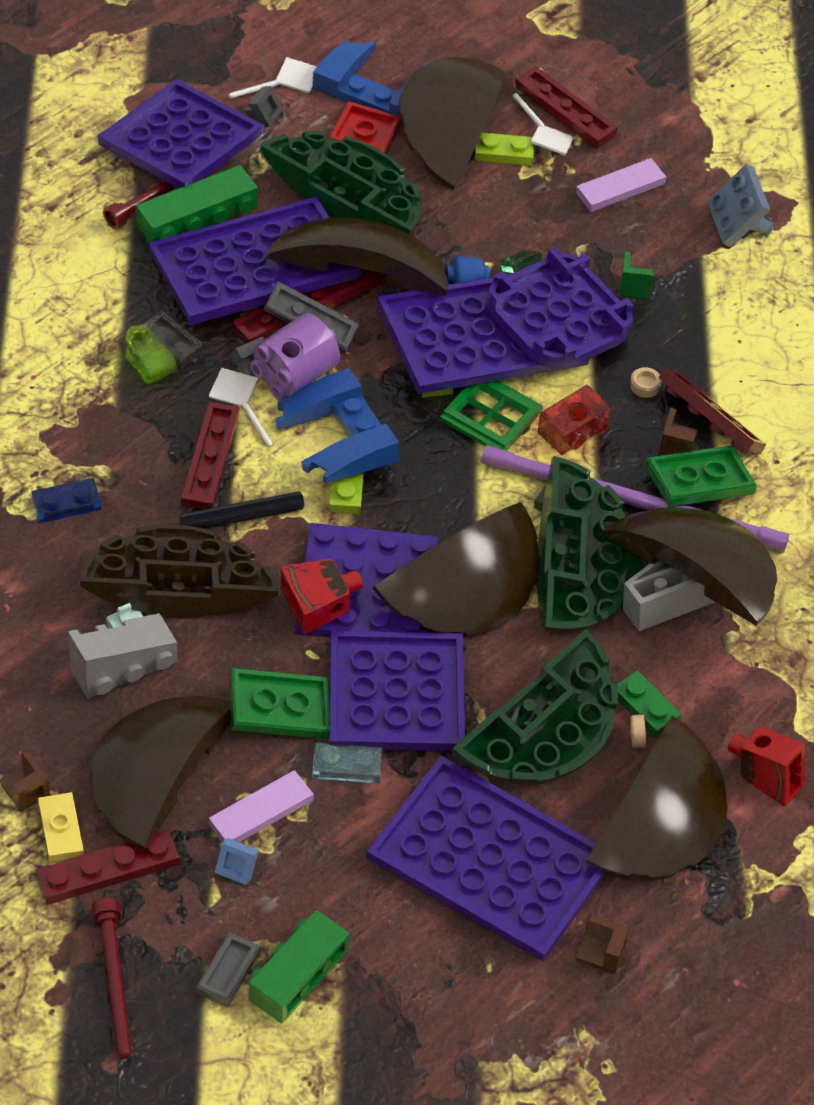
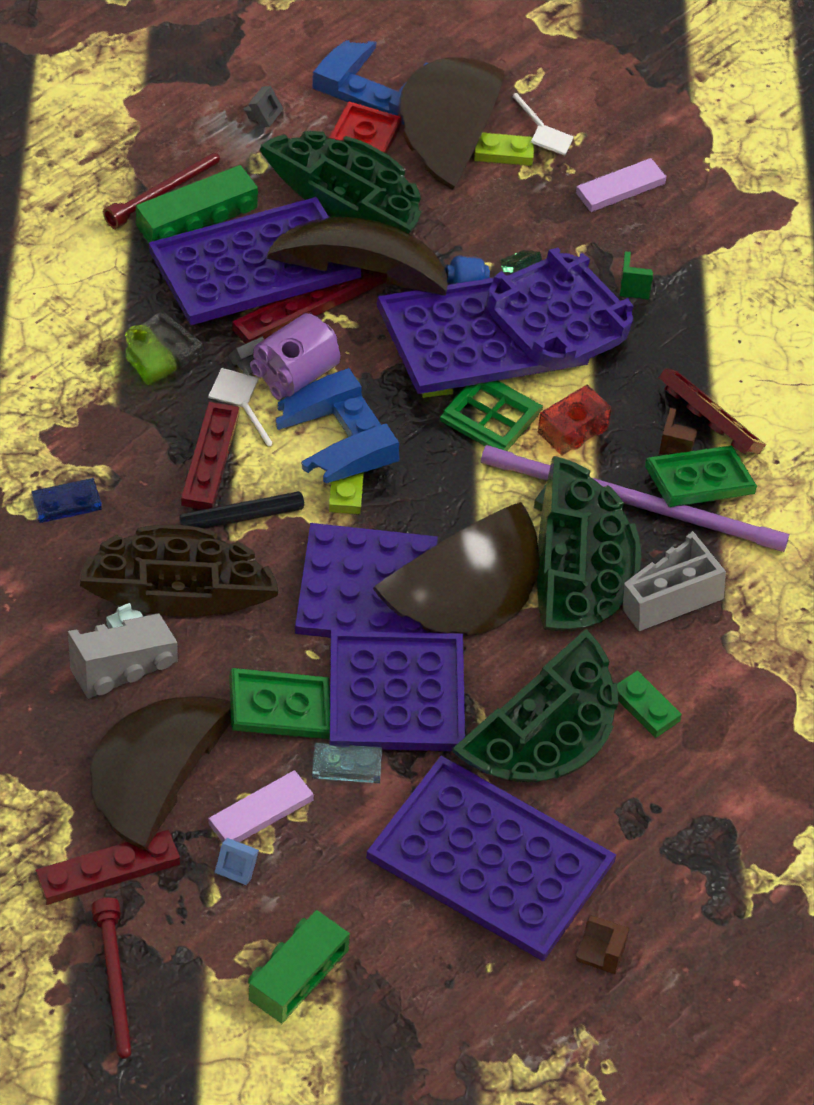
(26, 783): reddish brown panel -> none
(60, 827): light yellow plate -> none
(180, 134): dark purple plate -> none
(228, 969): dark grey tile -> none
(290, 304): dark grey tile -> none
(292, 75): white piece -> none
(318, 592): red torso -> none
(566, 107): dark red plate -> none
(637, 731): tan tile -> none
(645, 382): tan tile -> none
(668, 813): dark brown brick -> none
(707, 549): dark brown brick -> none
(740, 207): sand blue plate -> none
(771, 763): red torso -> none

